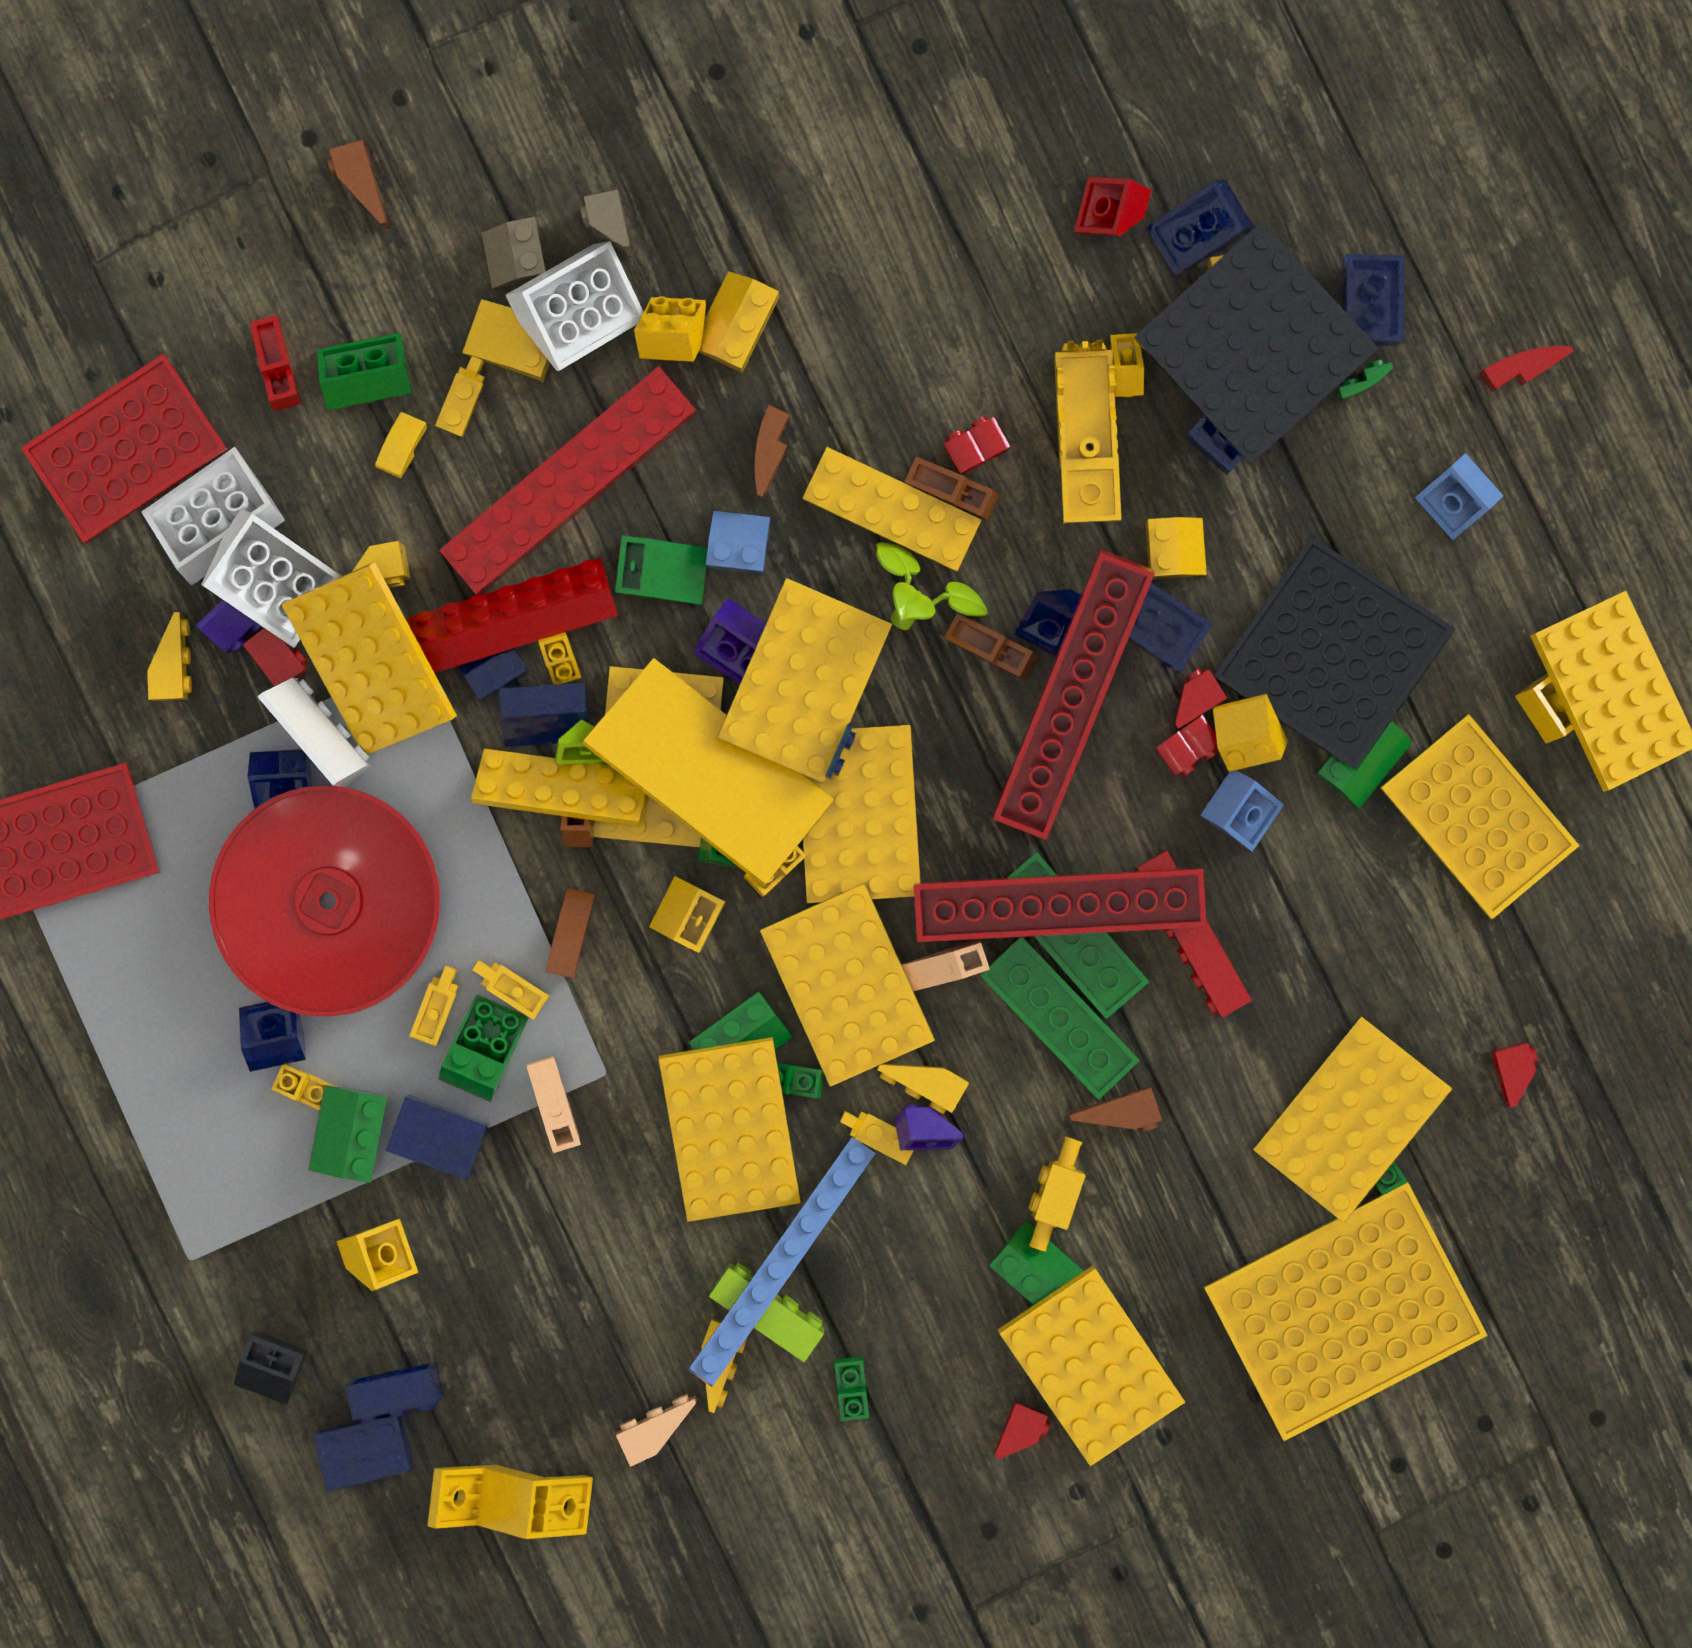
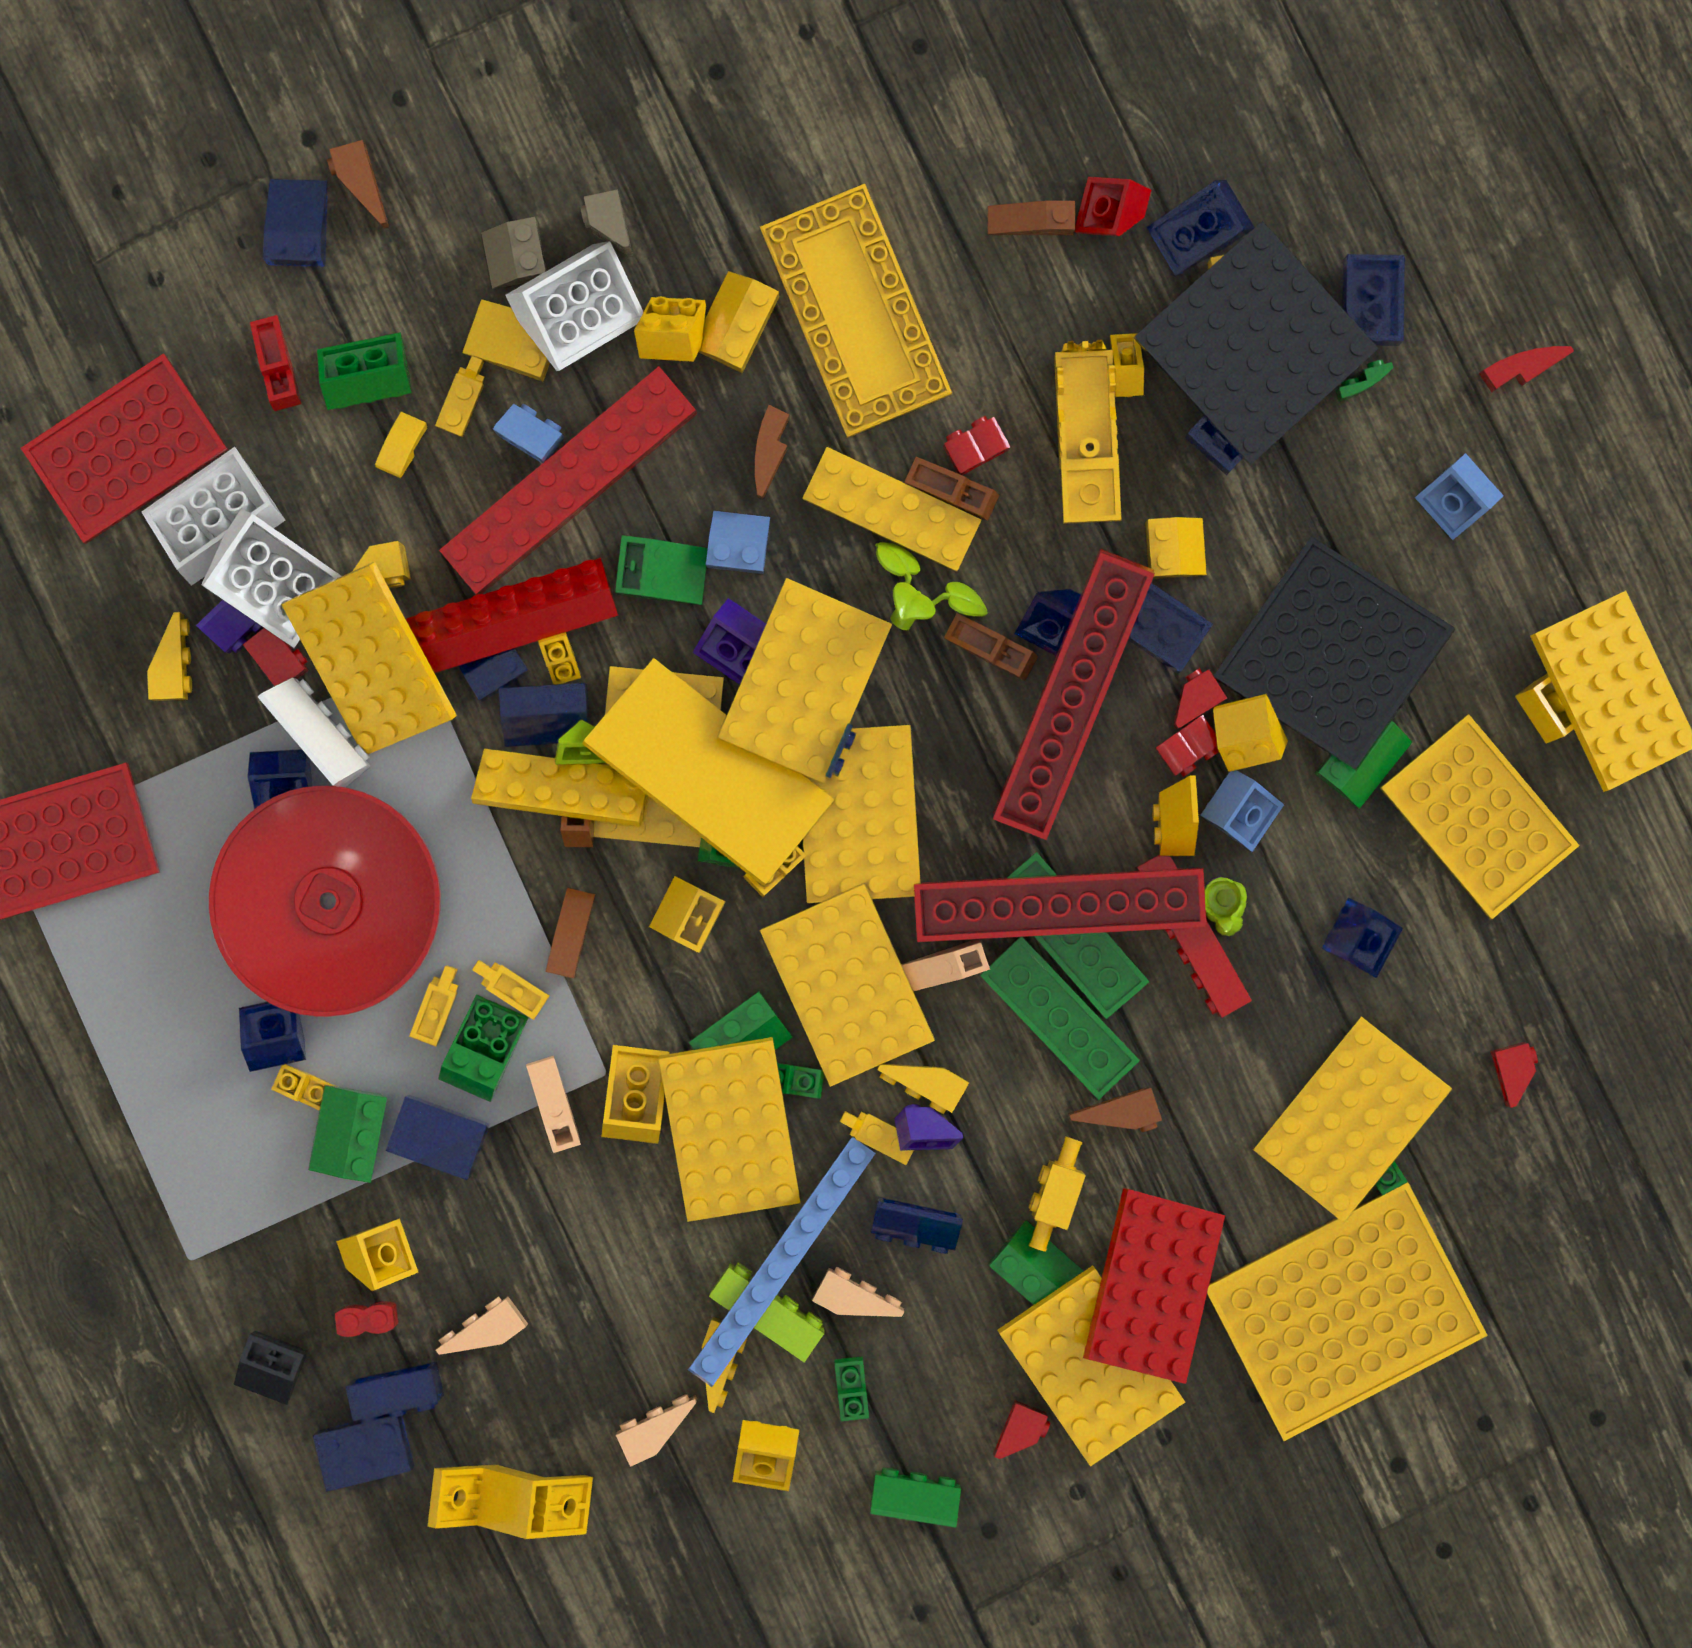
(296, 223): none -> clear blue slope
(357, 1318): none -> red brick
(490, 1329): none -> light nougat slope
(529, 433): none -> medium blue slope
(634, 1095): none -> yellow slope
(765, 1455): none -> yellow slope
(850, 1298): none -> light nougat slope
(856, 310): none -> yellow tile
(915, 1497): none -> green slope
(916, 1225): none -> clear blue slope
(1032, 218): none -> dark orange slope
(1154, 1286): none -> red plate
(1177, 819): none -> yellow slope
(1225, 904): none -> lime hair
(1362, 937): none -> clear blue slope

